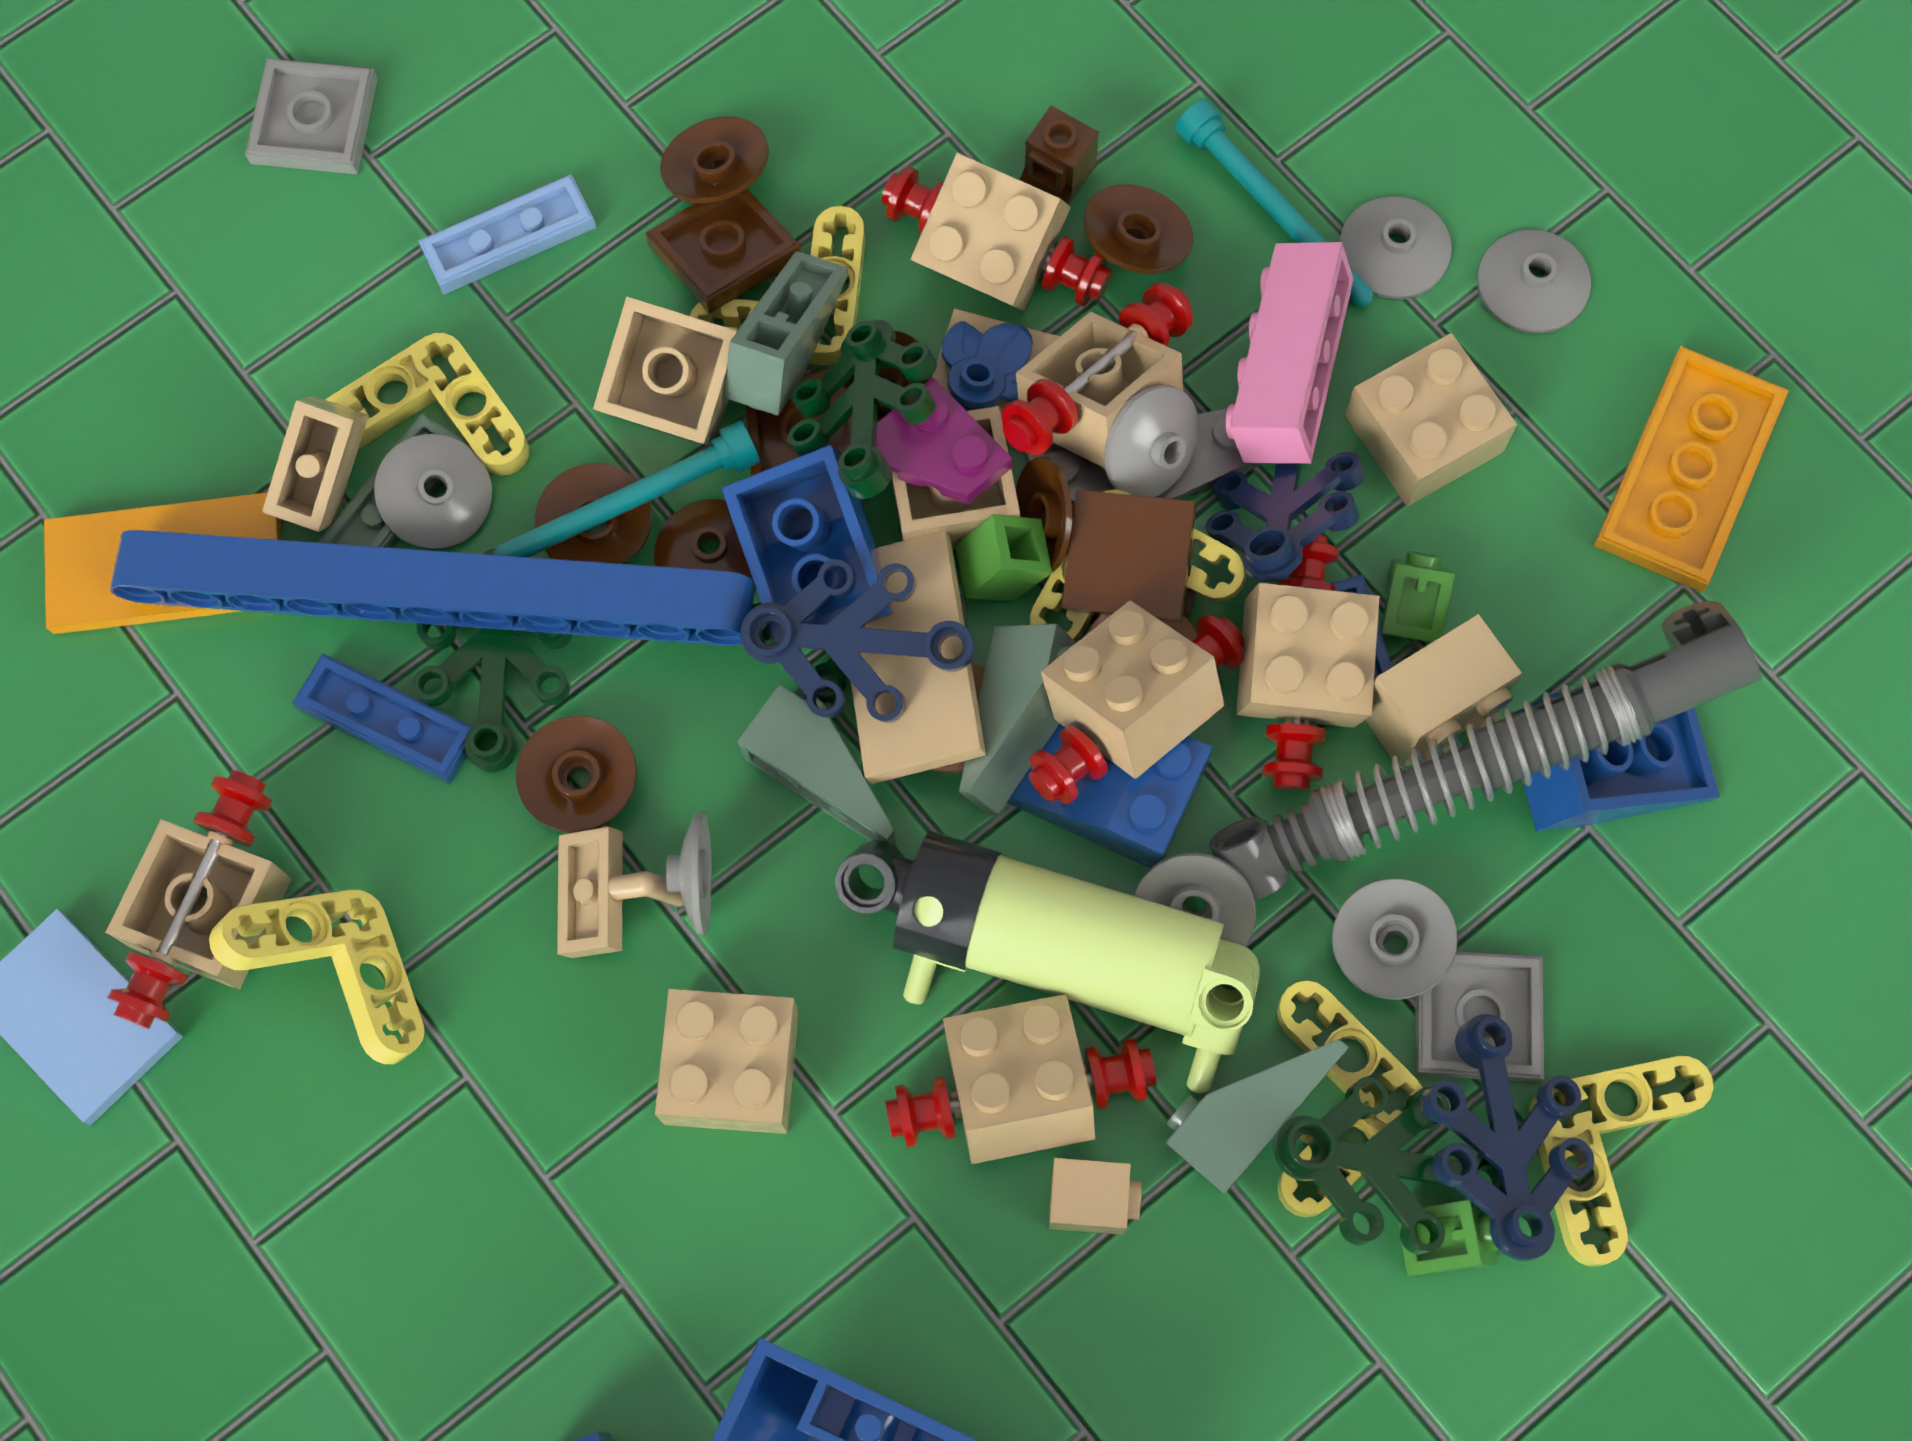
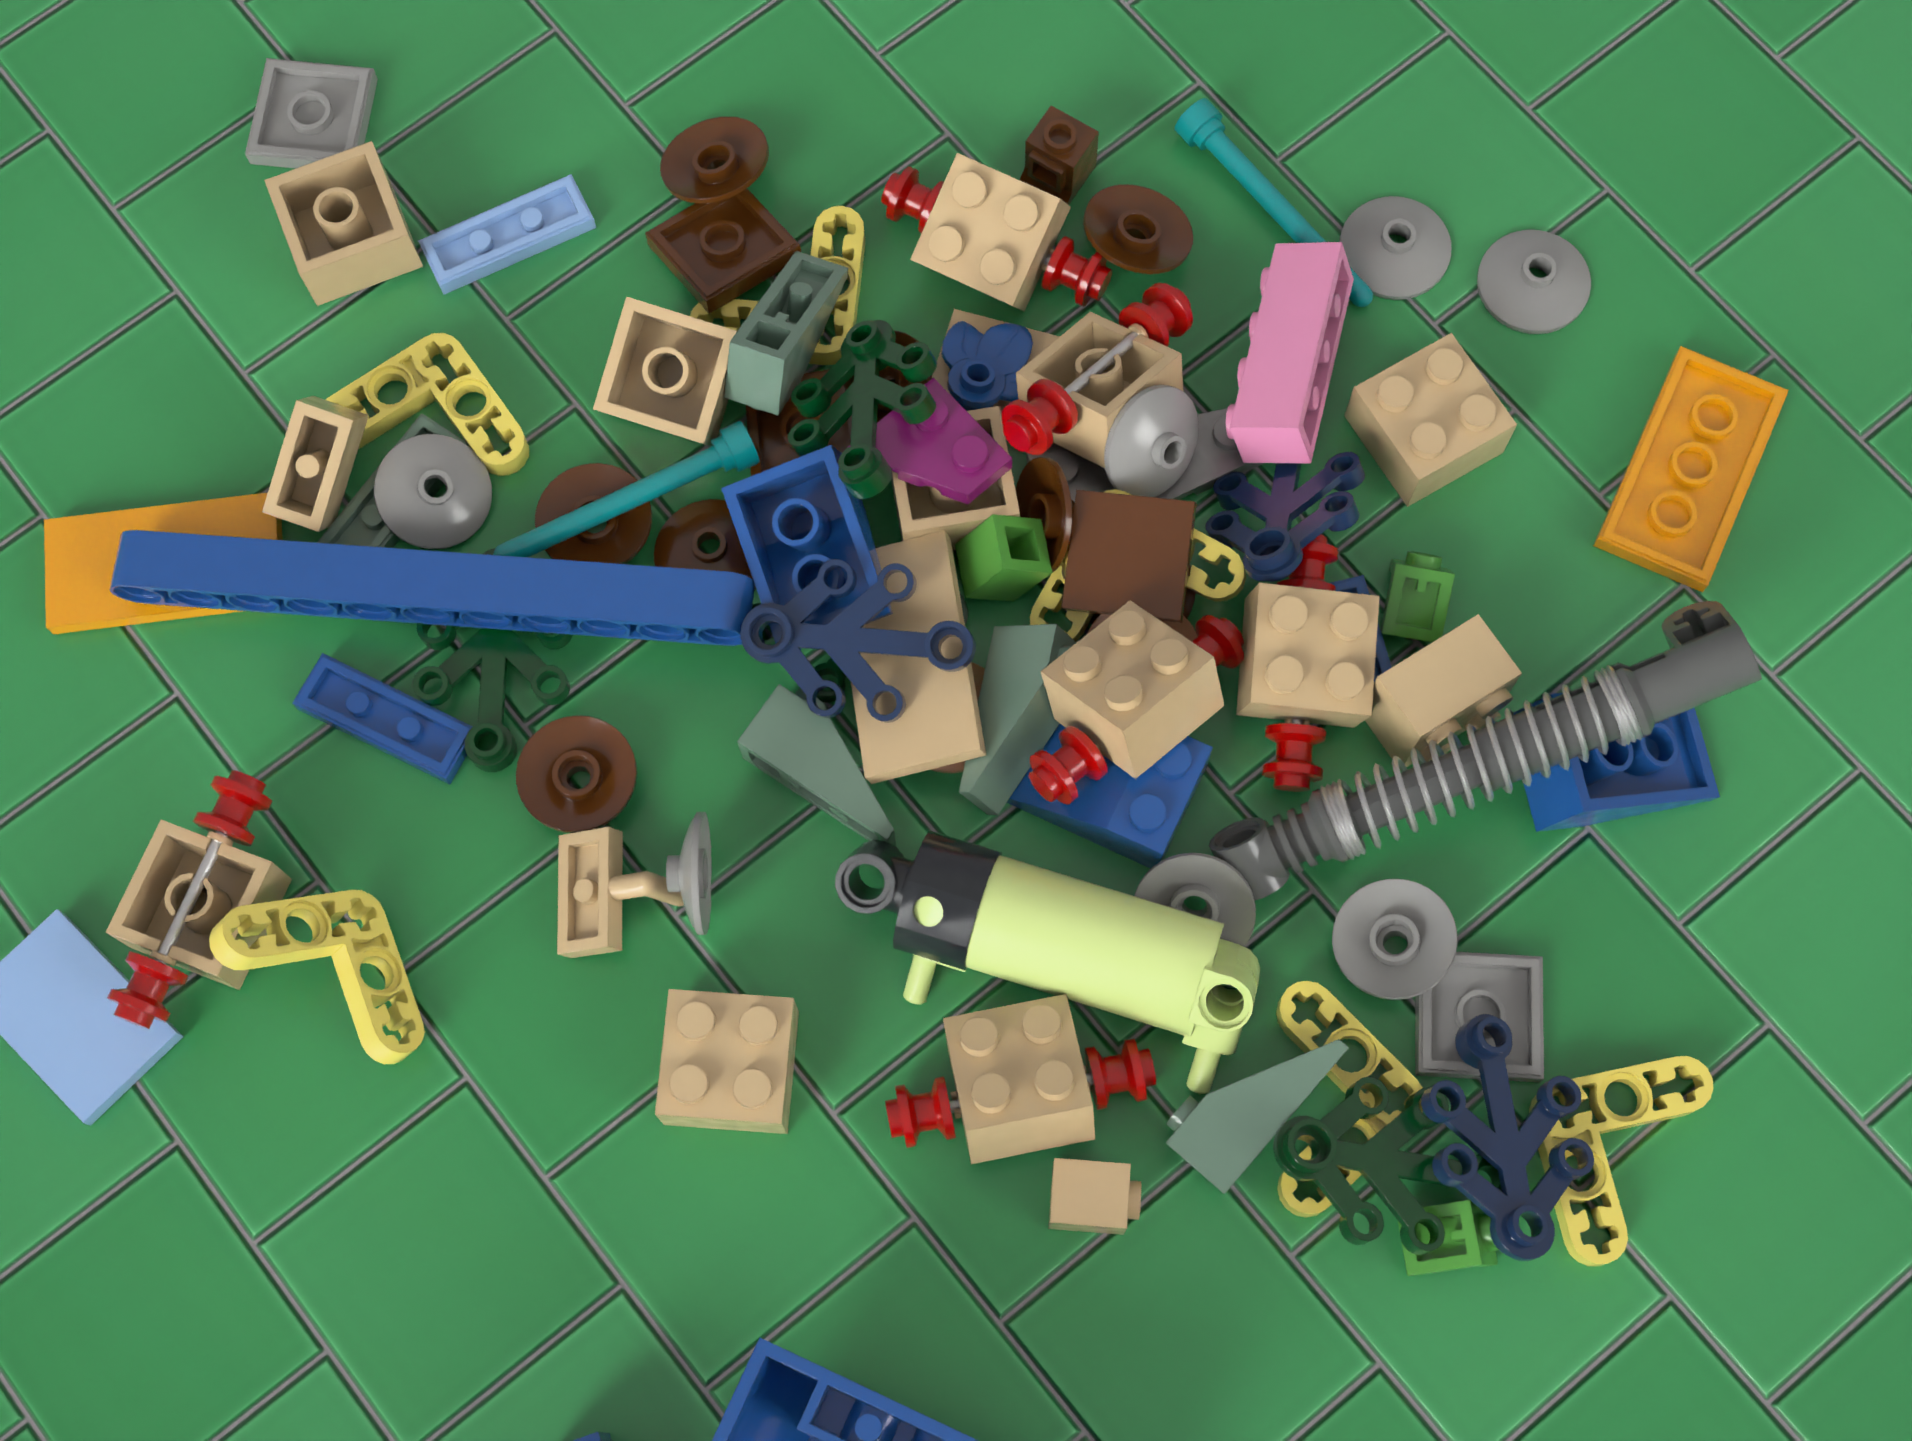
(343, 223): none -> tan brick

